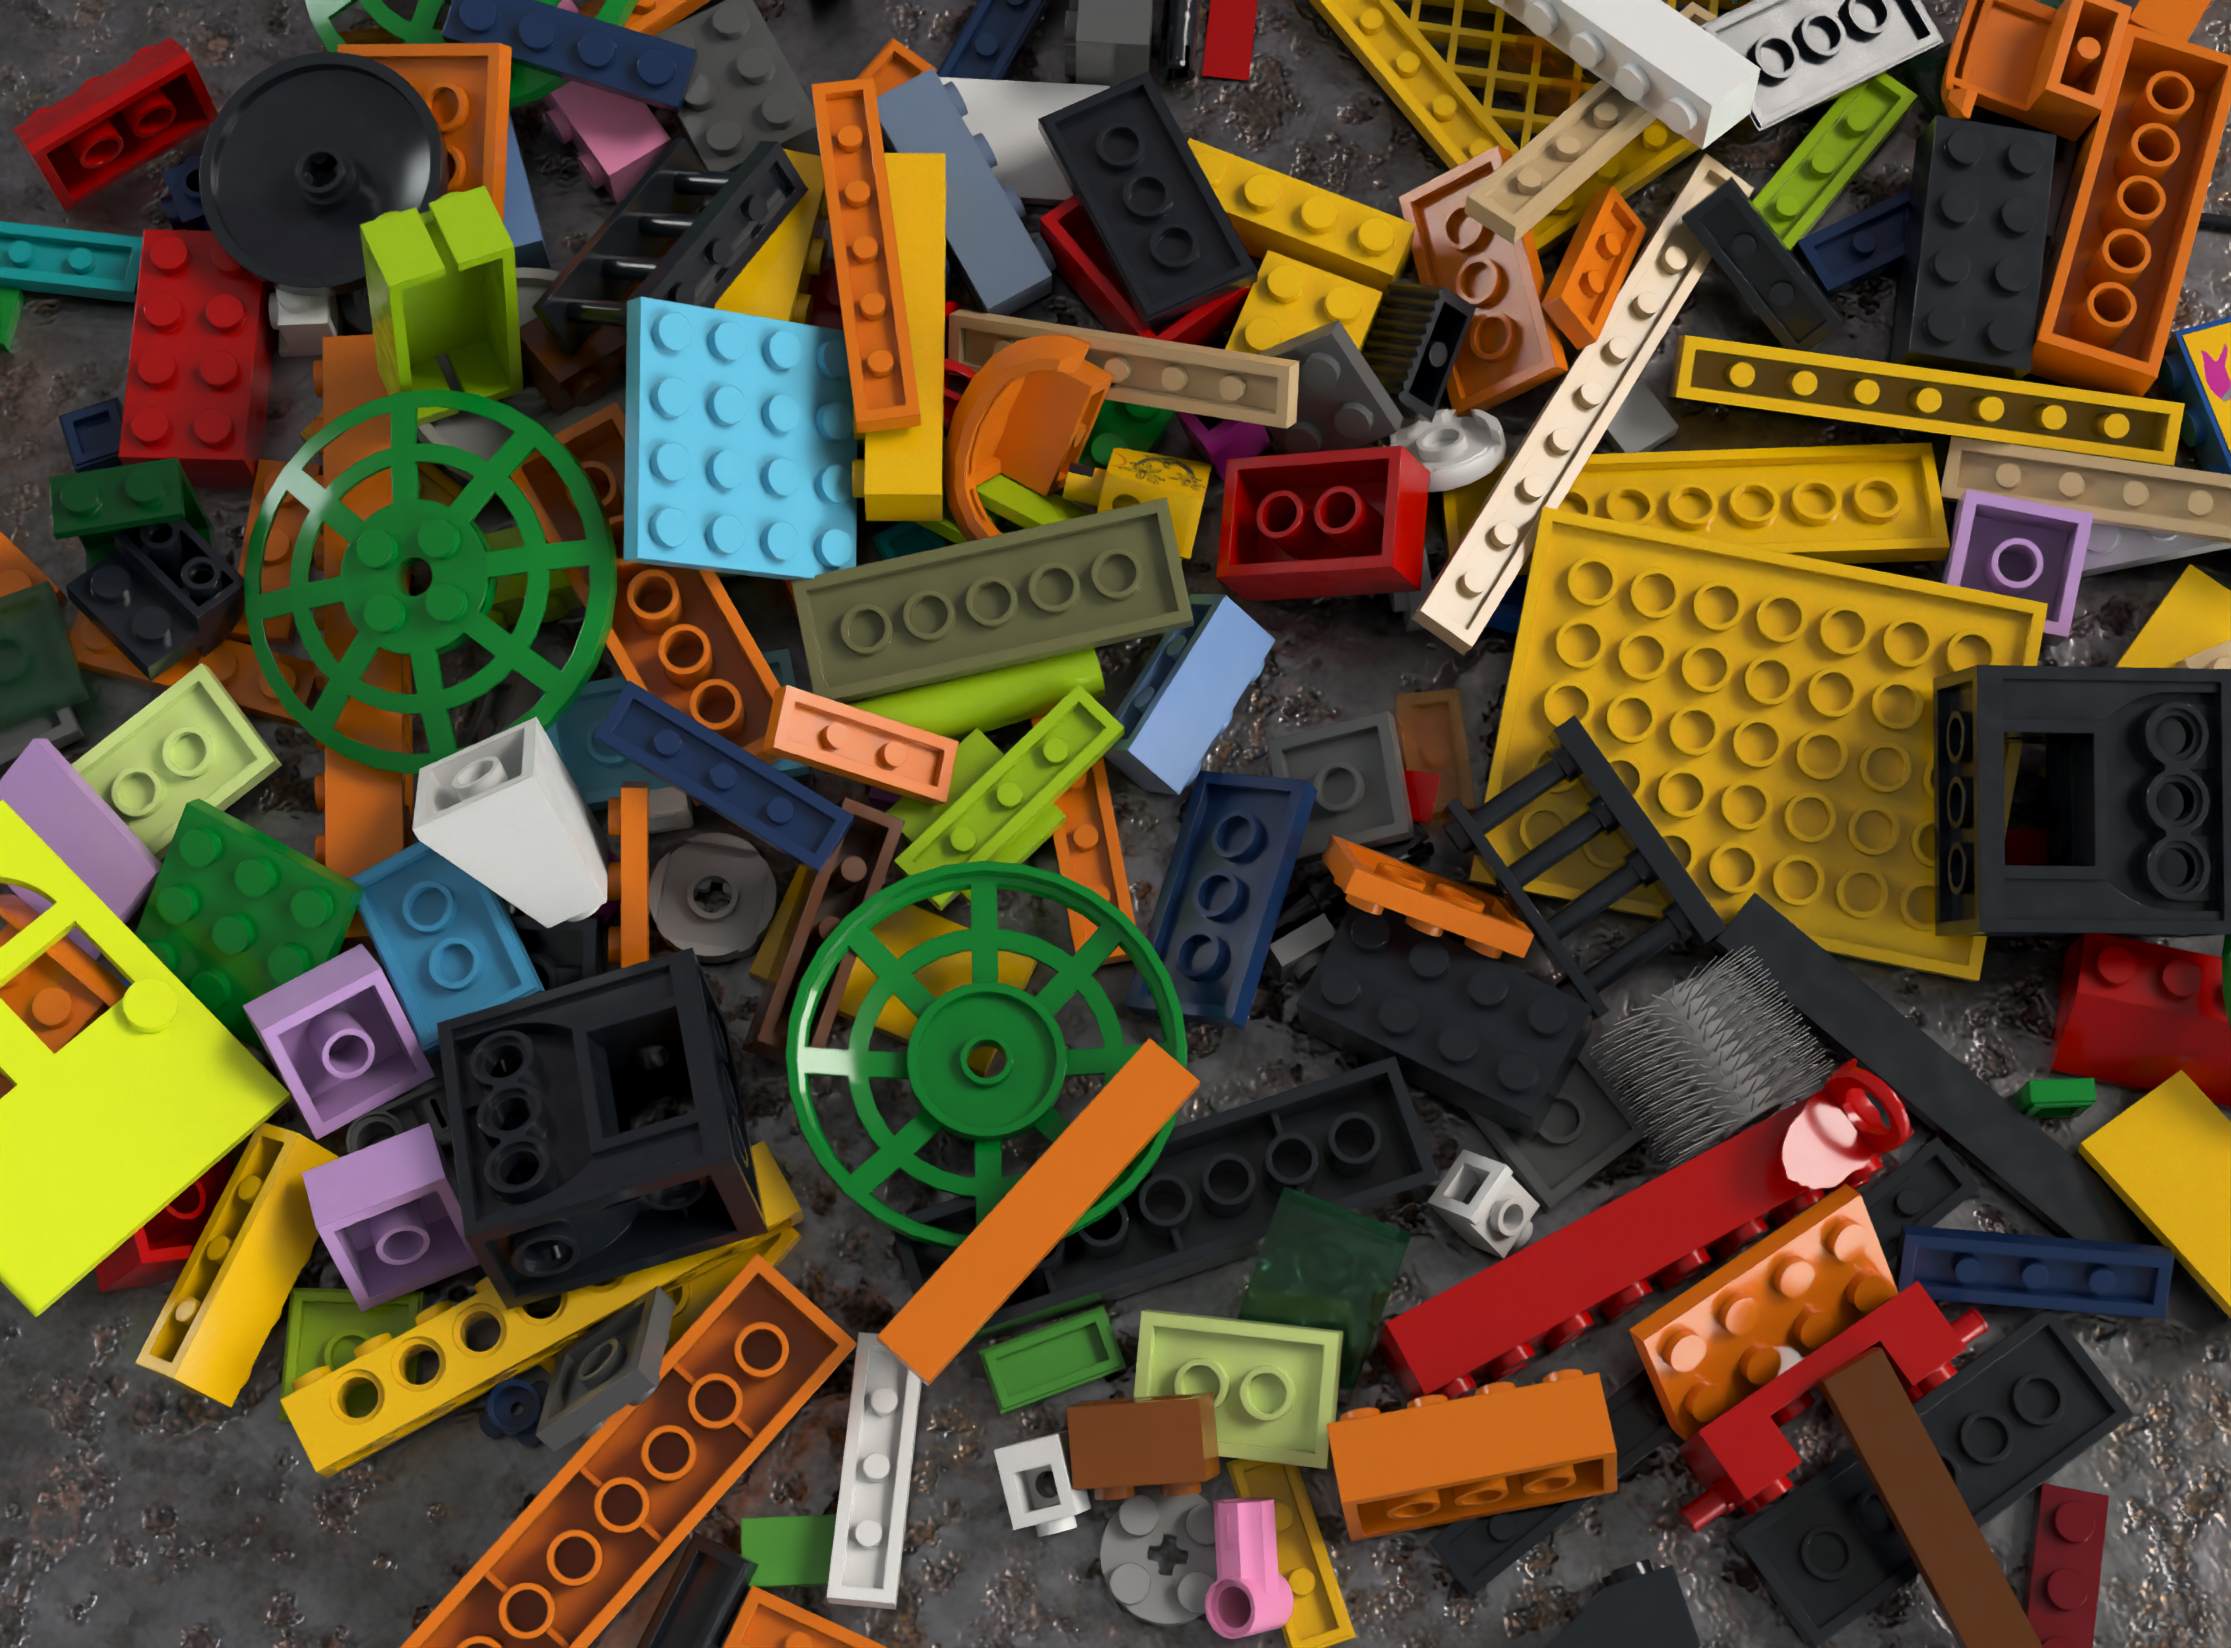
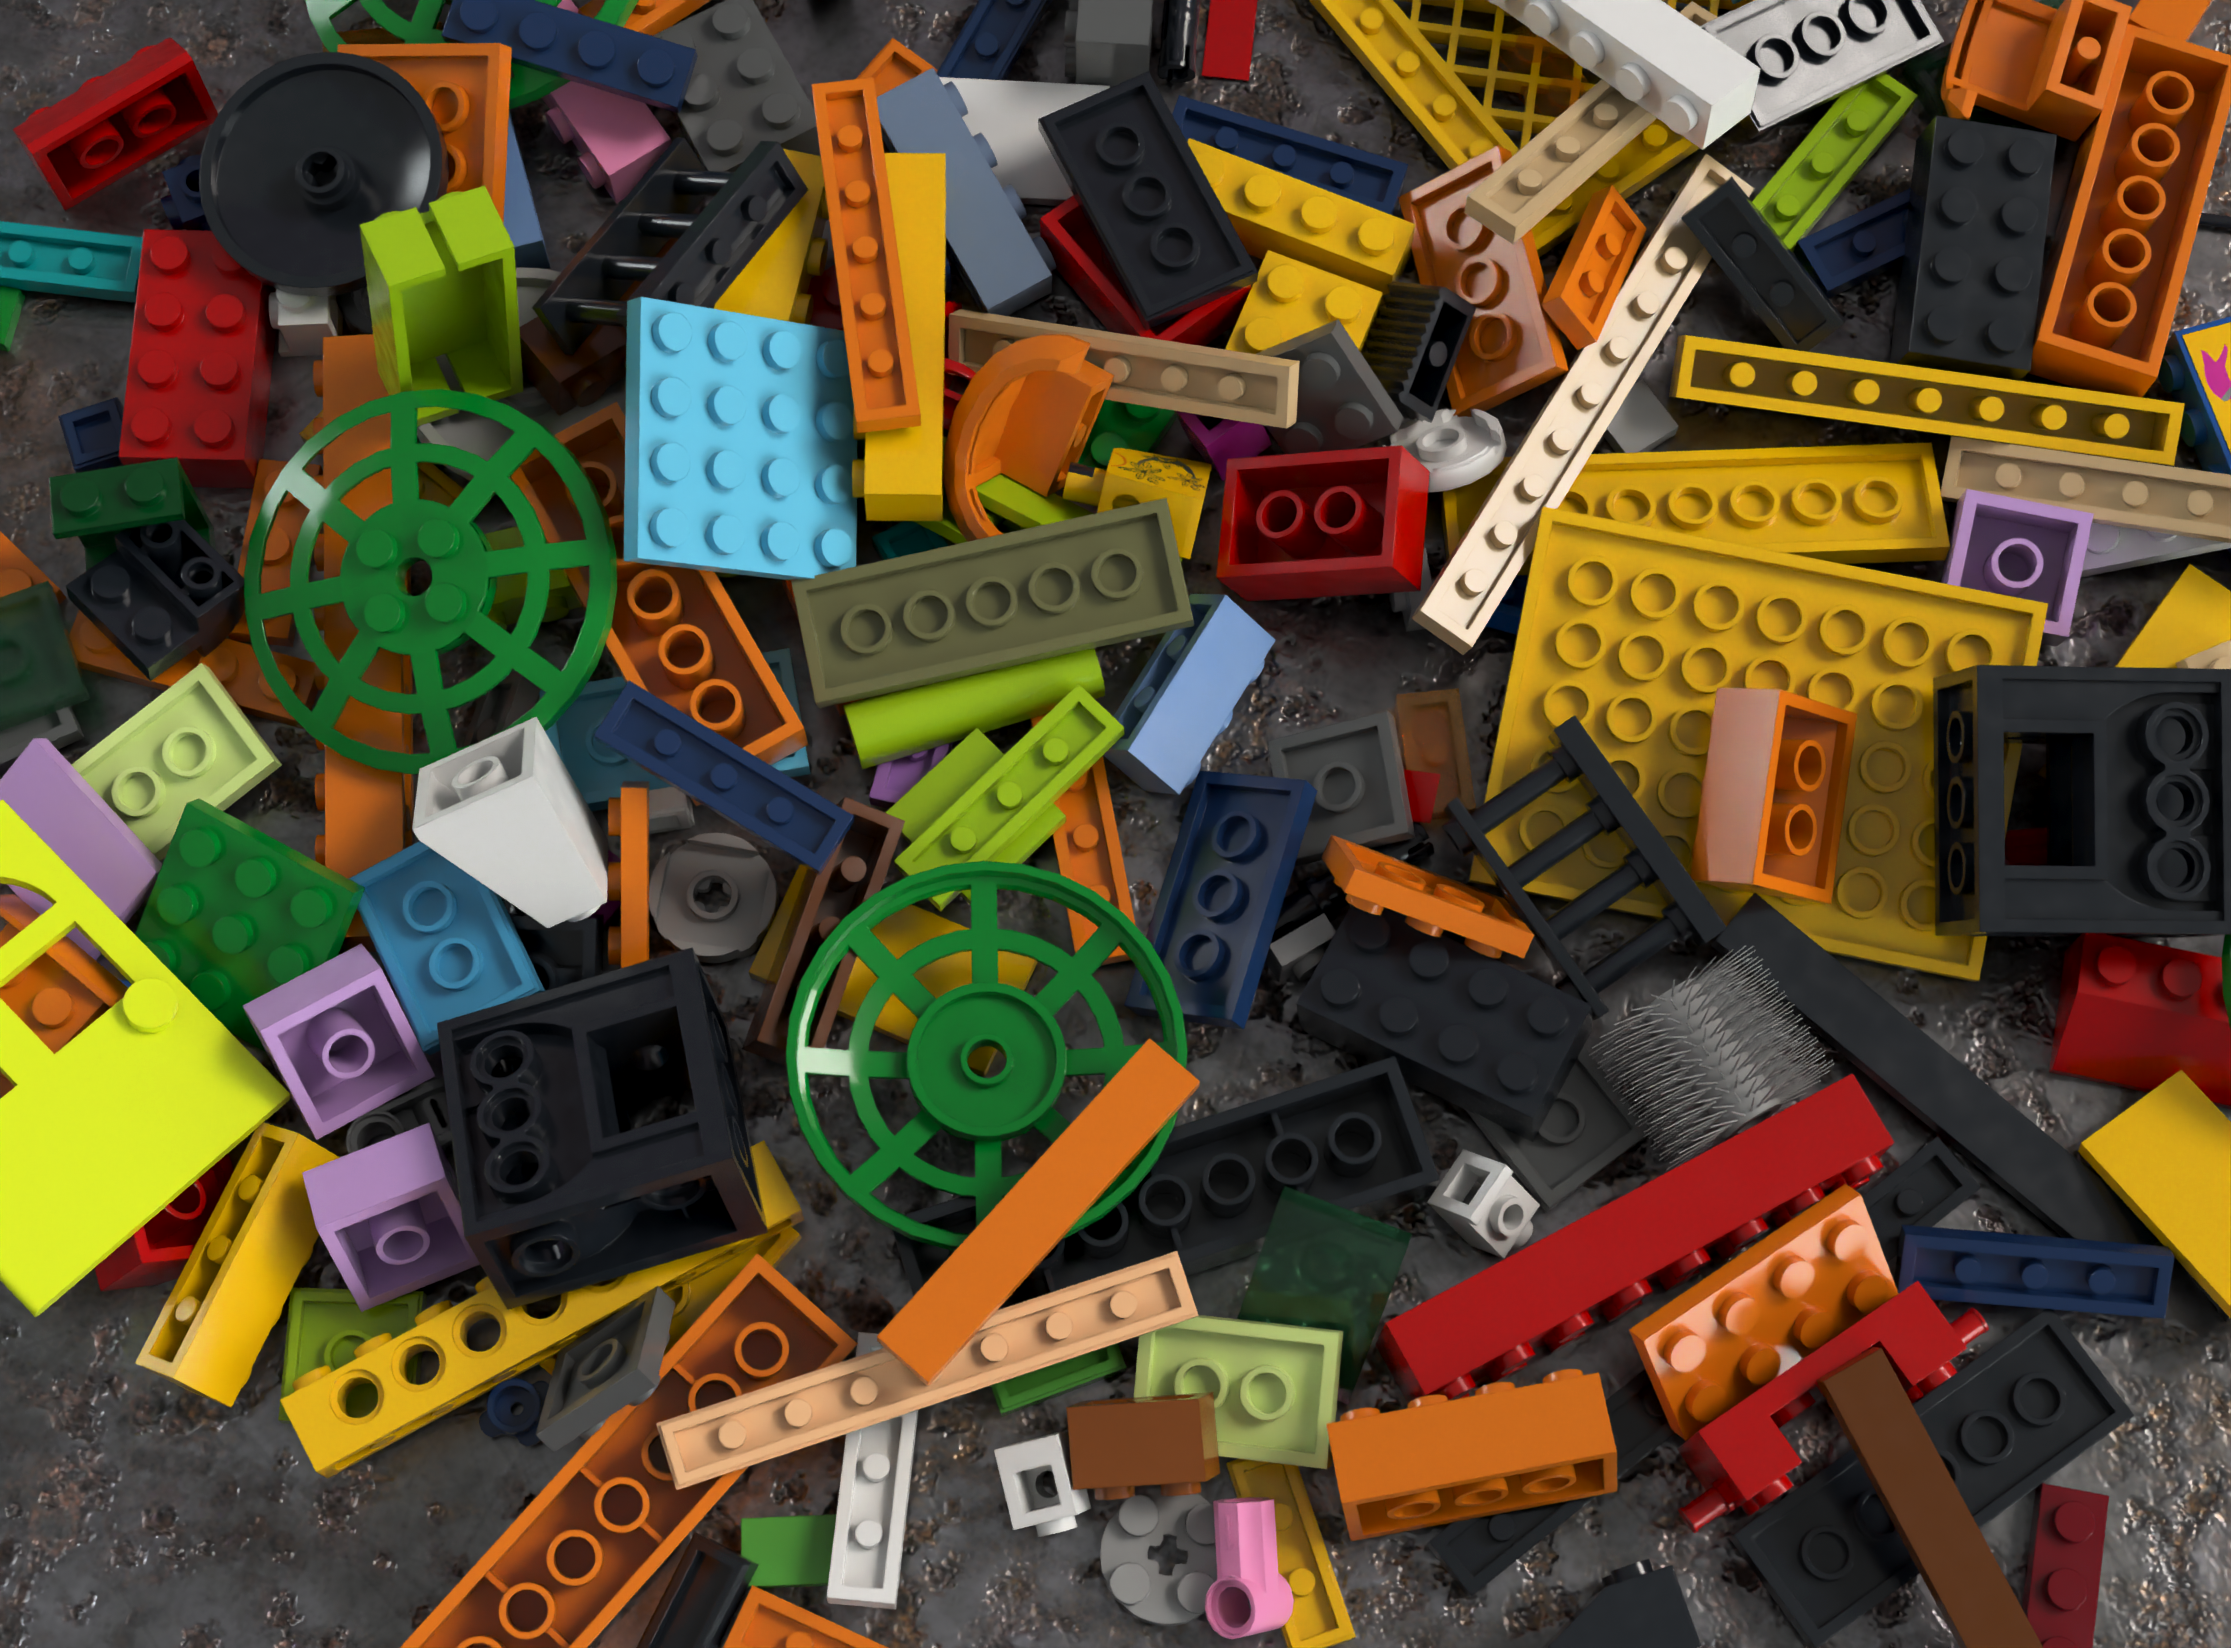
(860, 745): orange plate -> none
(882, 1388): none -> light nougat tile
(1315, 160): none -> dark blue plate
(1773, 794): none -> orange slope
(1842, 1129): piece -> none
(2055, 1098): green tile -> none

